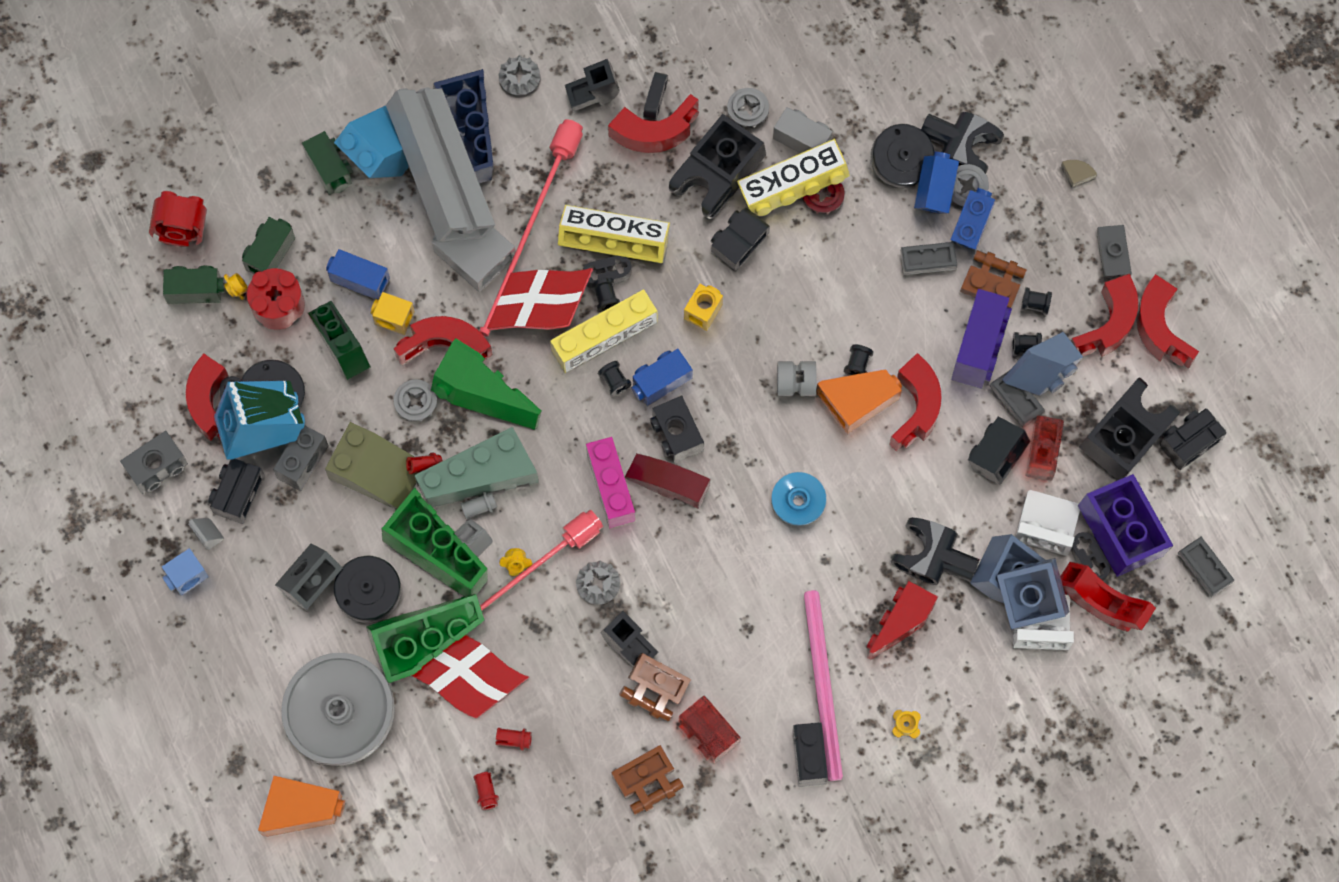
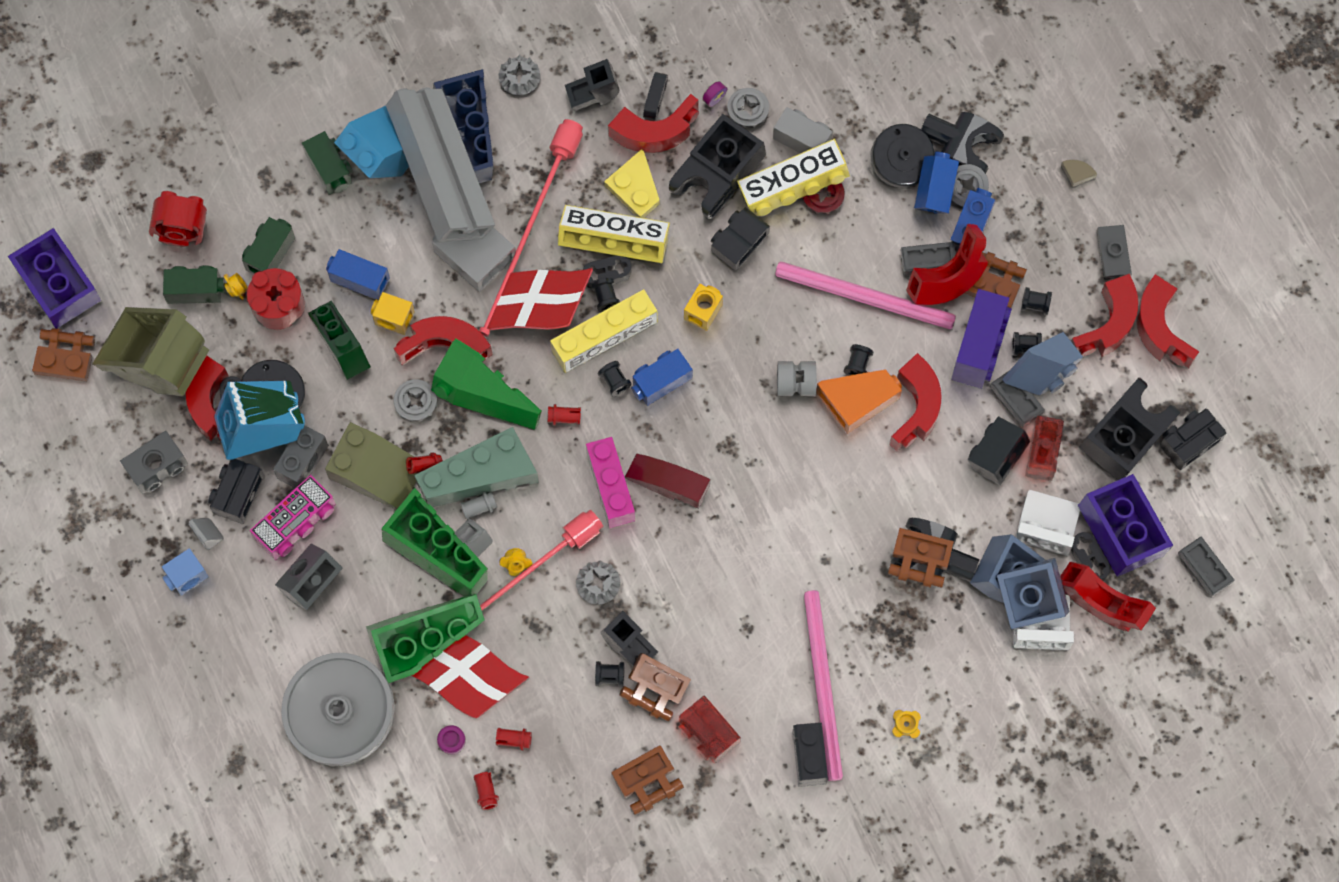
(54, 278): none -> dark purple brick
(63, 363): none -> dark orange plate
(153, 350): none -> olive container
(293, 518): none -> brick
(298, 807): orange slope -> none
(367, 589): black wheel -> none
(451, 740): none -> magenta tile
(563, 415): none -> red pin
(609, 674): none -> black bush
(635, 186): none -> light yellow wing
(677, 414): black brick -> none
(714, 93): none -> magenta tile
(798, 486): dark azure dish -> none
(865, 295): none -> bright pink axle
(908, 616): red slope -> none
(924, 550): none -> dark orange plate
(955, 277): none -> red arch

